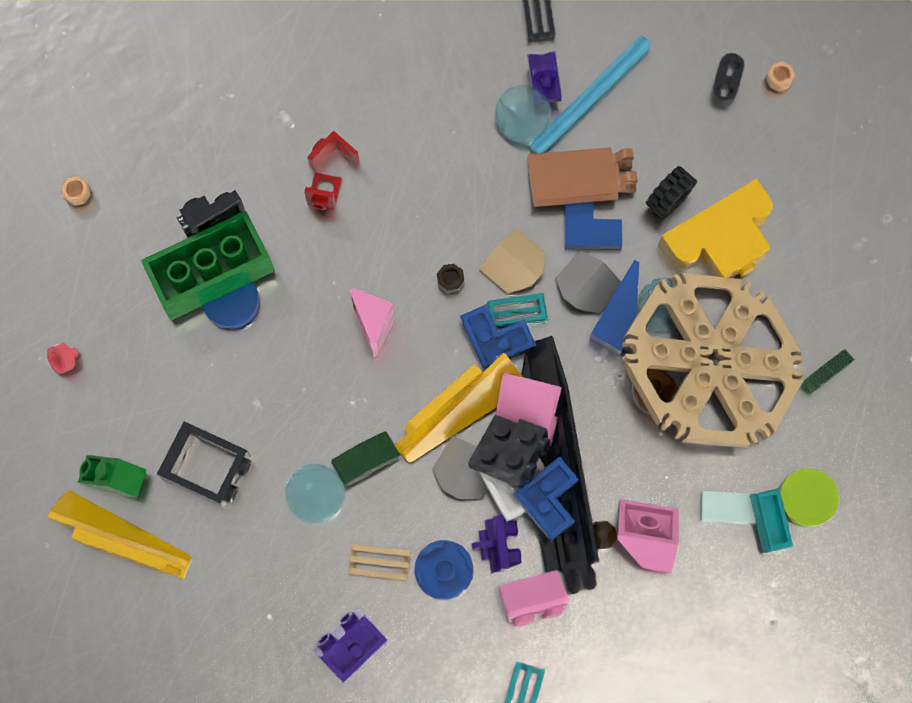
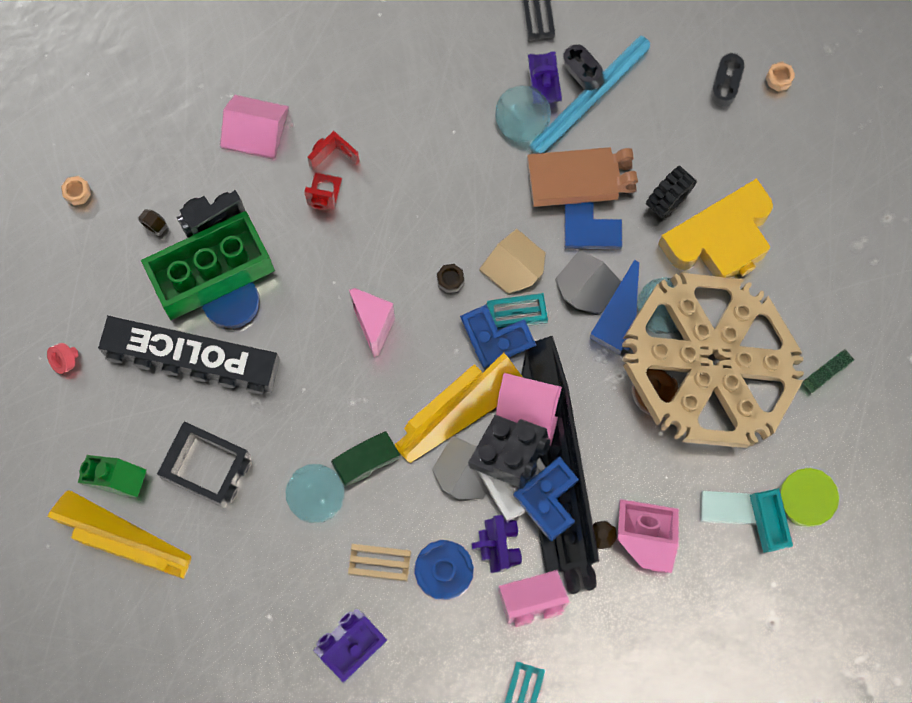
(152, 221): none -> dark brown tile
(189, 354): none -> black brick
(253, 126): none -> bright pink slope
(588, 63): none -> black beam

